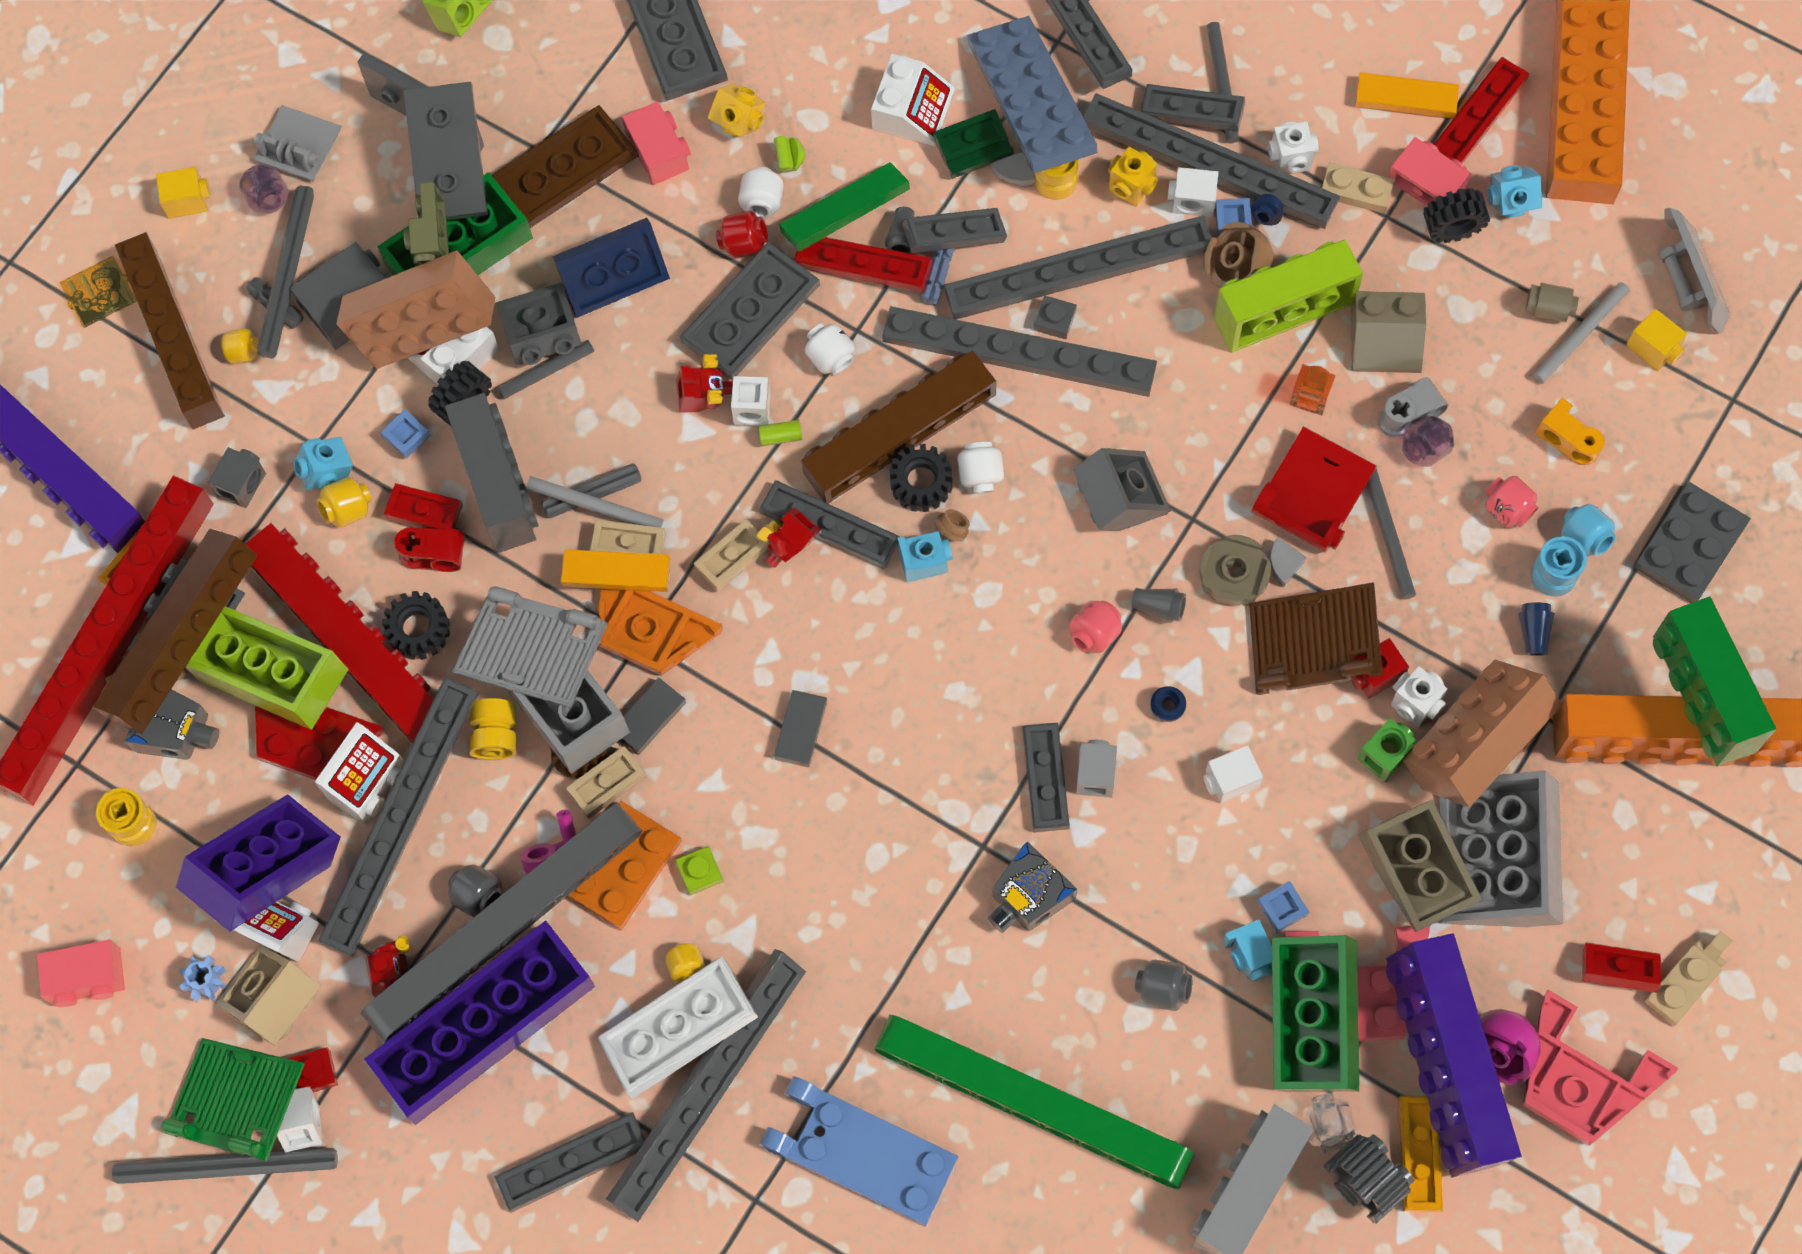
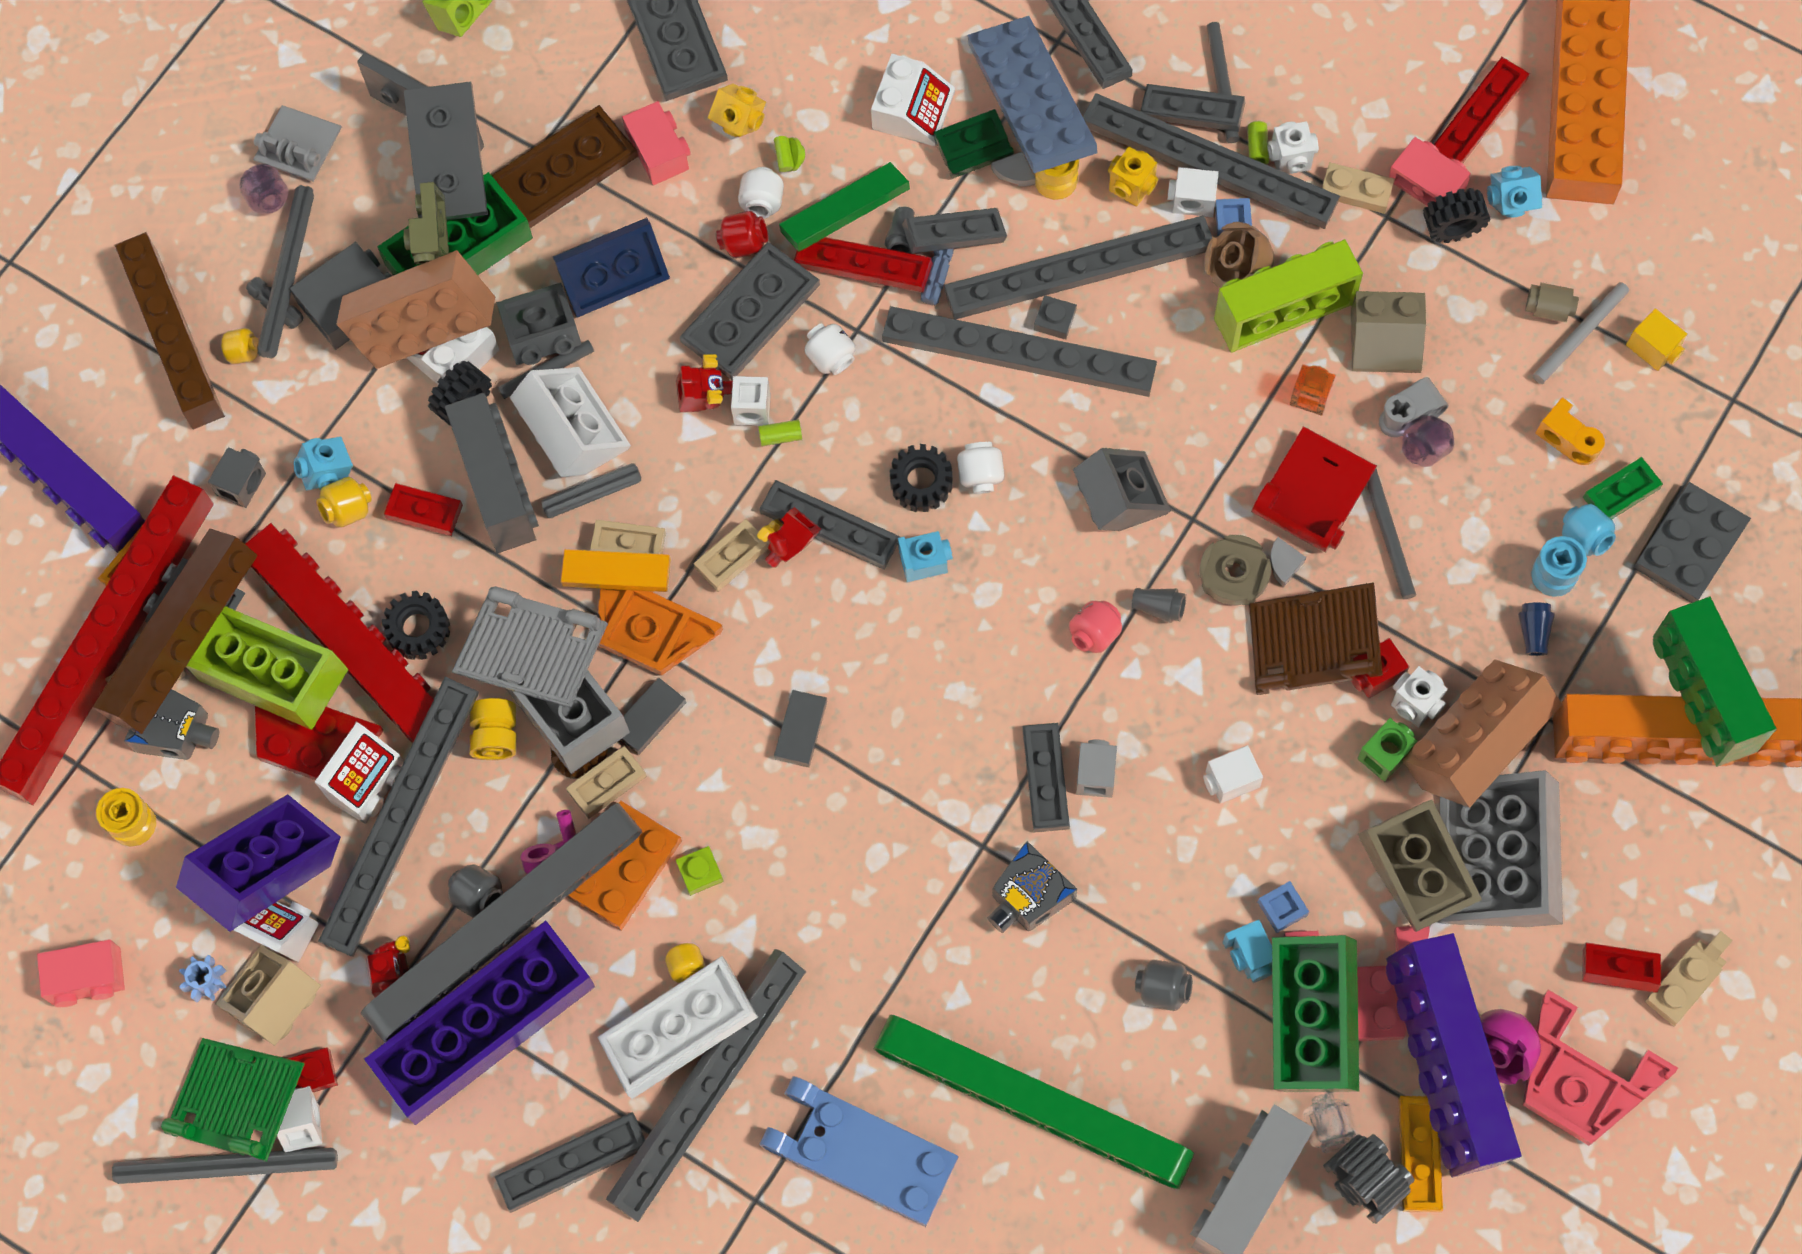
(98, 291): clear yellow piece -> none
(183, 192): yellow brick -> none
(405, 433): medium blue plate -> none
(432, 548): red piece -> none
(568, 420): none -> white slope
(592, 503): light grey bar -> none
(904, 422): reddish brown brick -> none
(953, 525): medium nougat plate -> none
(1173, 695): dark blue plate -> none
(1258, 141): none -> lime piece
(1267, 209): dark blue plate -> none
(1407, 95): light orange tile -> none
(1511, 501): coral head -> none
(1624, 489): none -> green plate
(1717, 308): light grey piece -> none

